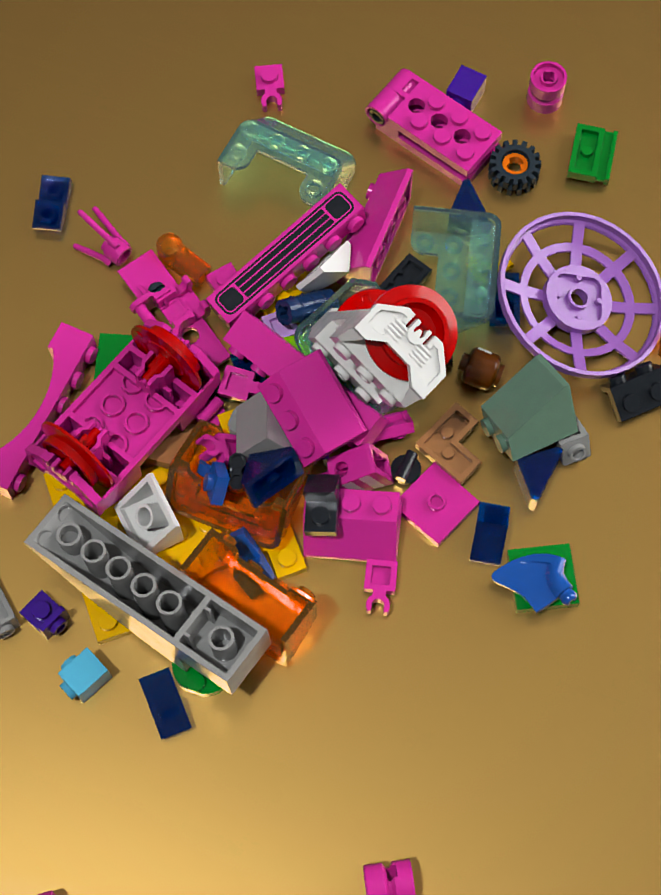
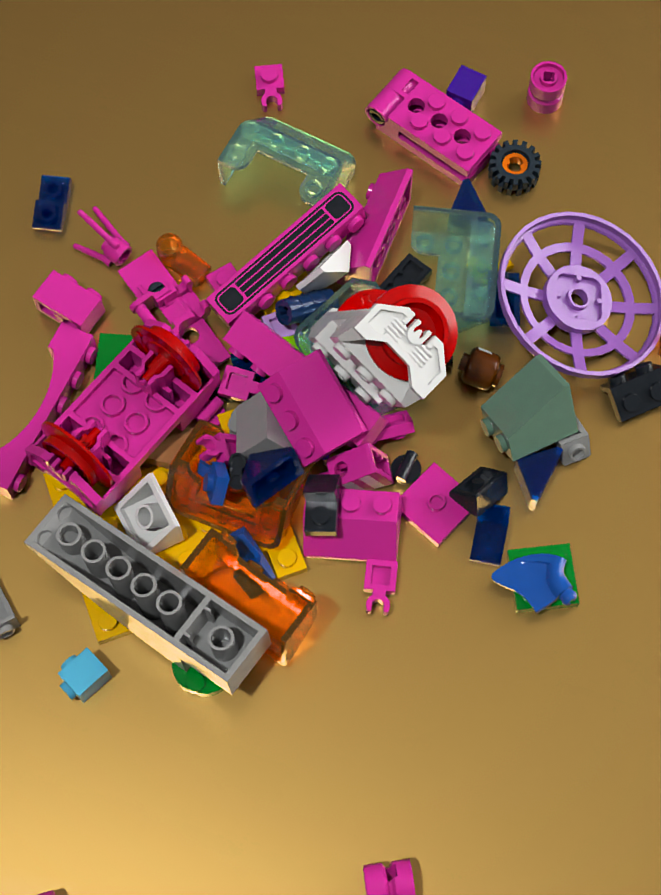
(45, 615): dark purple bracket -> none
(68, 302): none -> dark pink brick
(165, 703): clear blue slope -> none
(444, 446): medium nougat plate -> none
(480, 490): none -> black slope
(592, 154): green plate -> none

